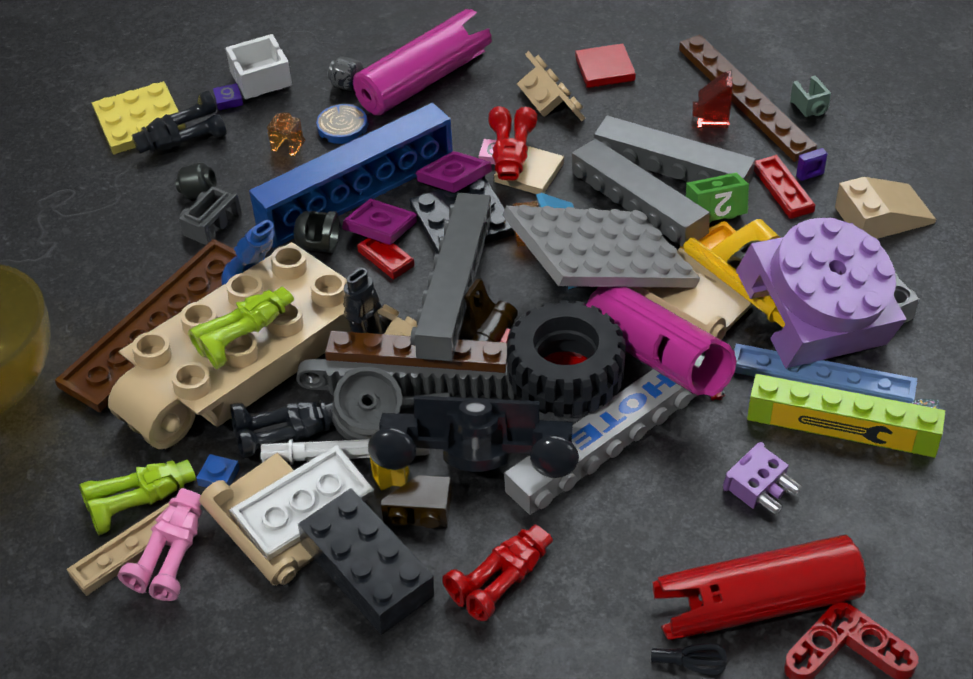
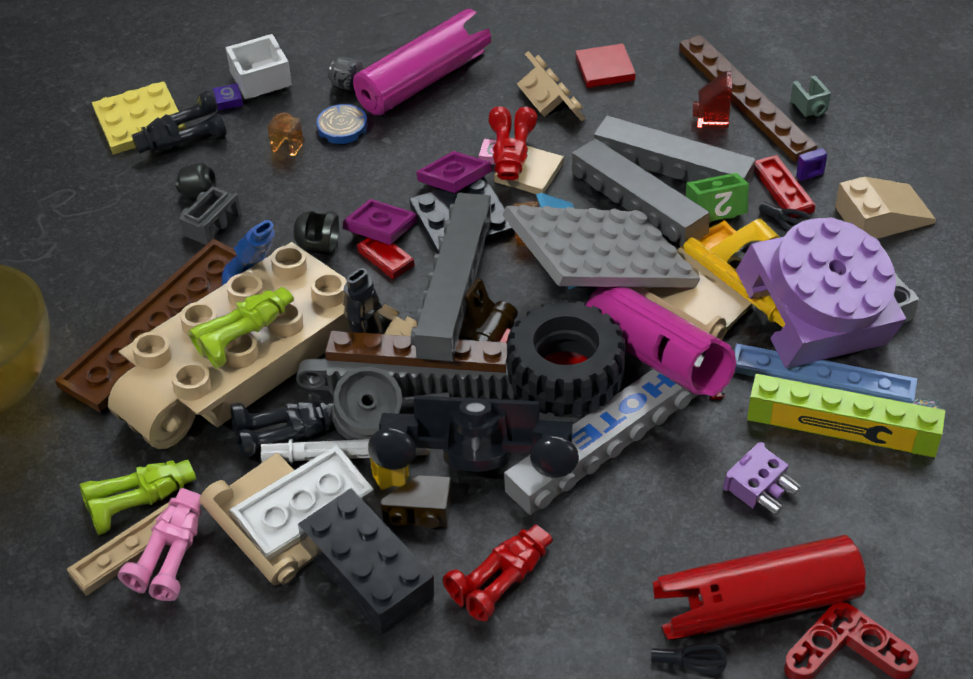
(217, 469): blue plate -> none
(354, 171): blue brick -> none
(780, 213): none -> black piece

